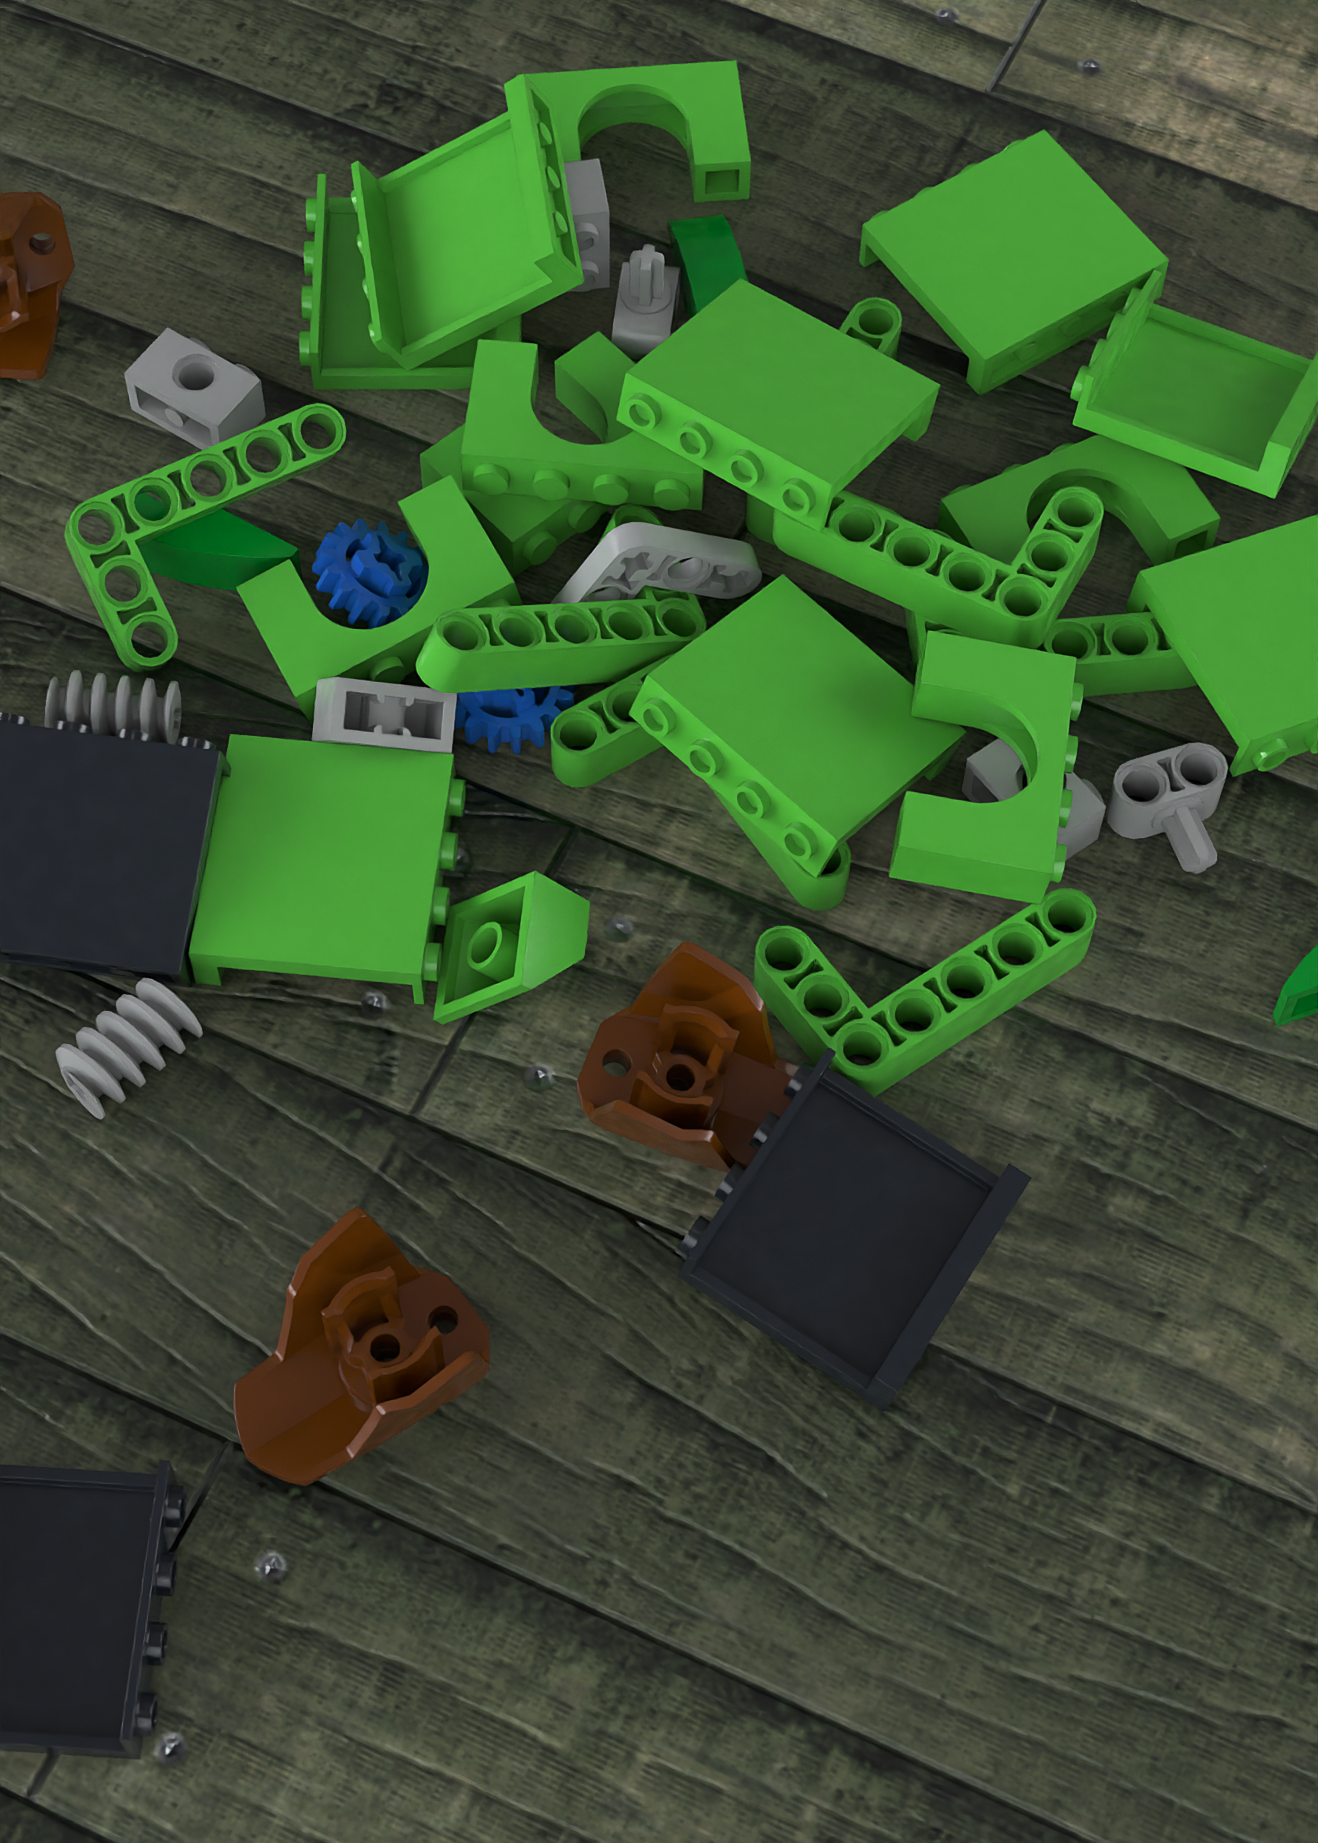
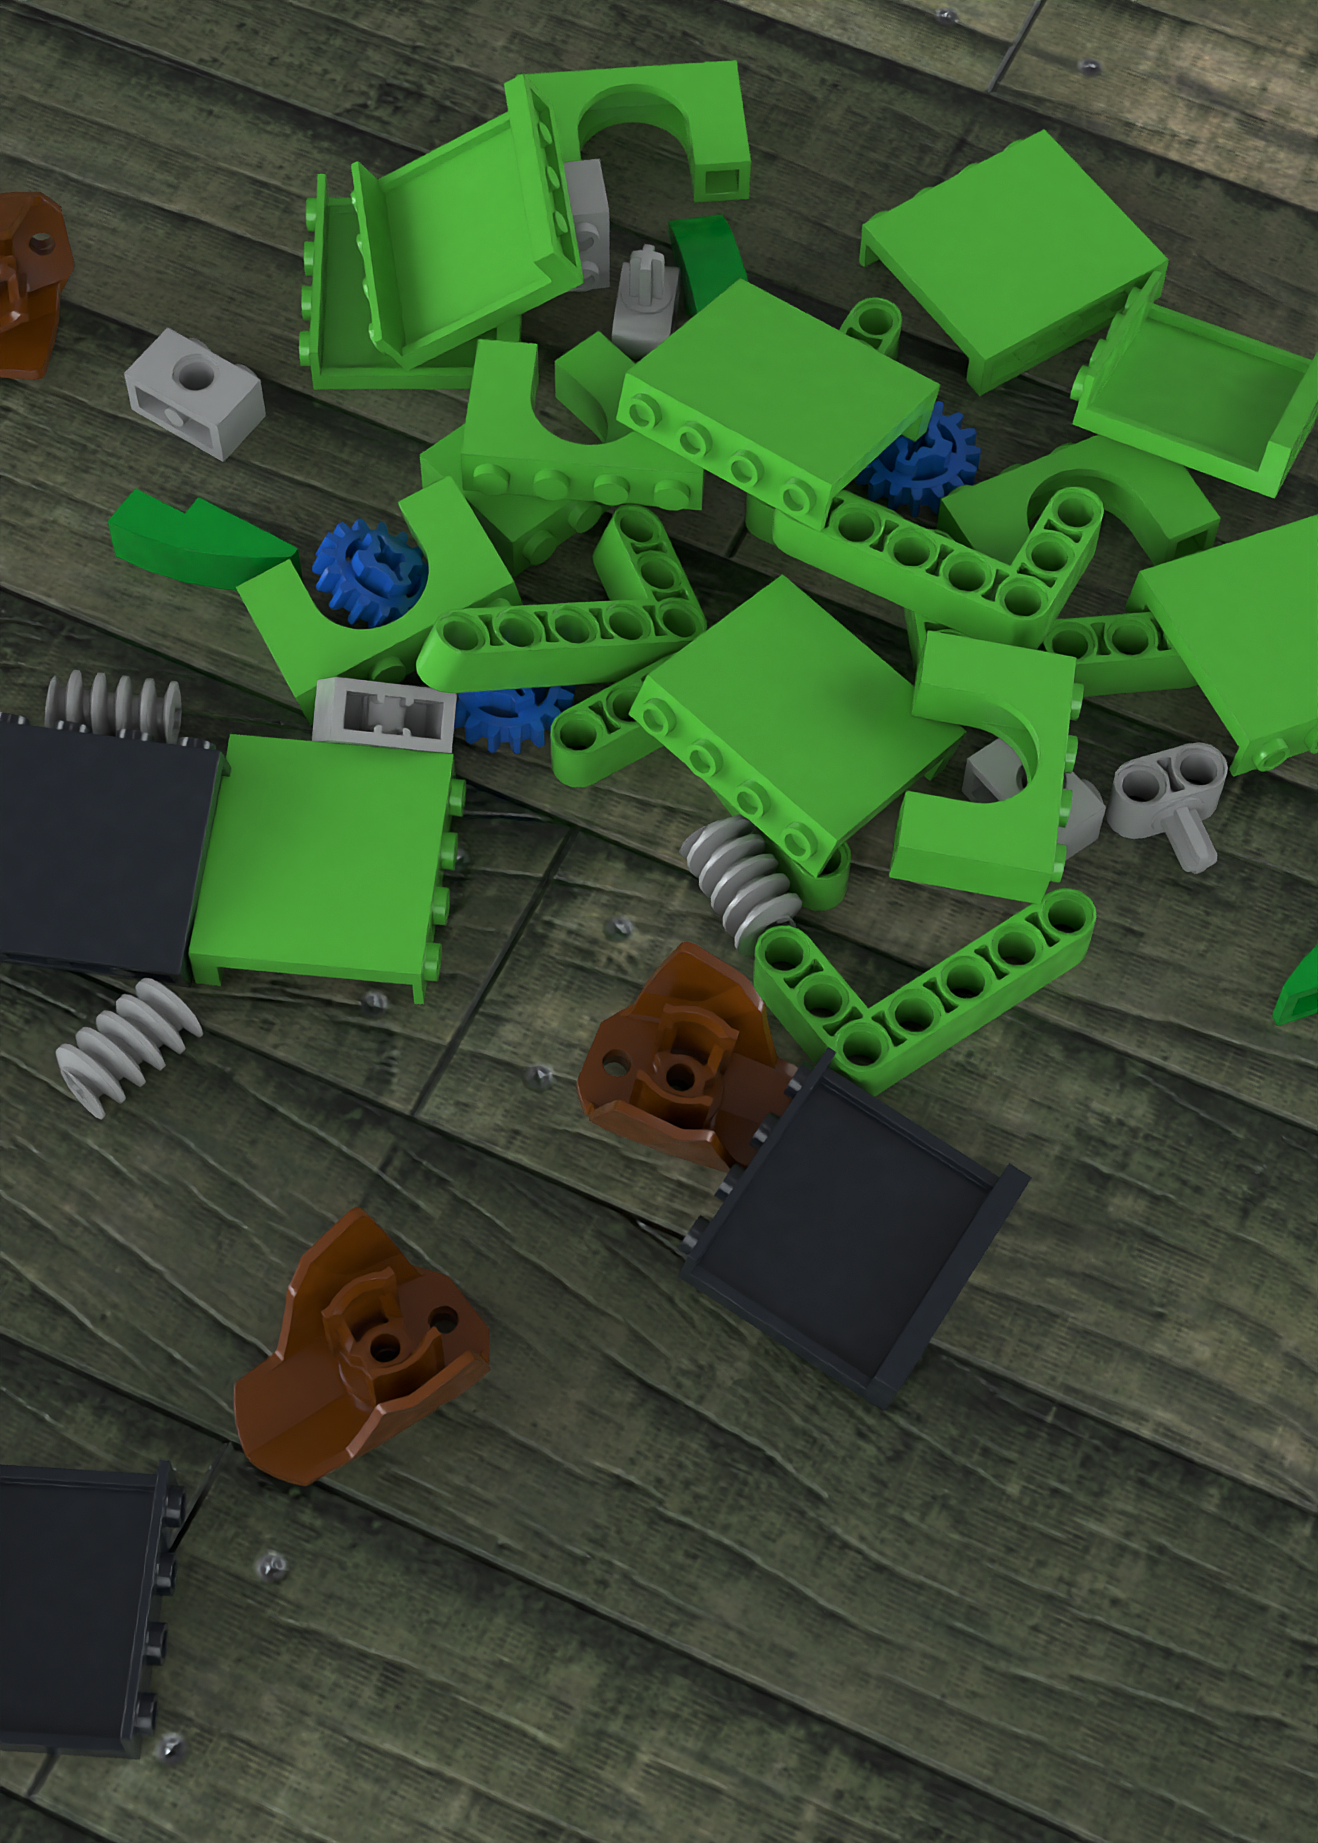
(182, 507): bright green beam -> none
(508, 943): bright green slope -> none
(646, 555): light grey beam -> none
(740, 880): none -> light grey piece
(924, 469): none -> blue gear

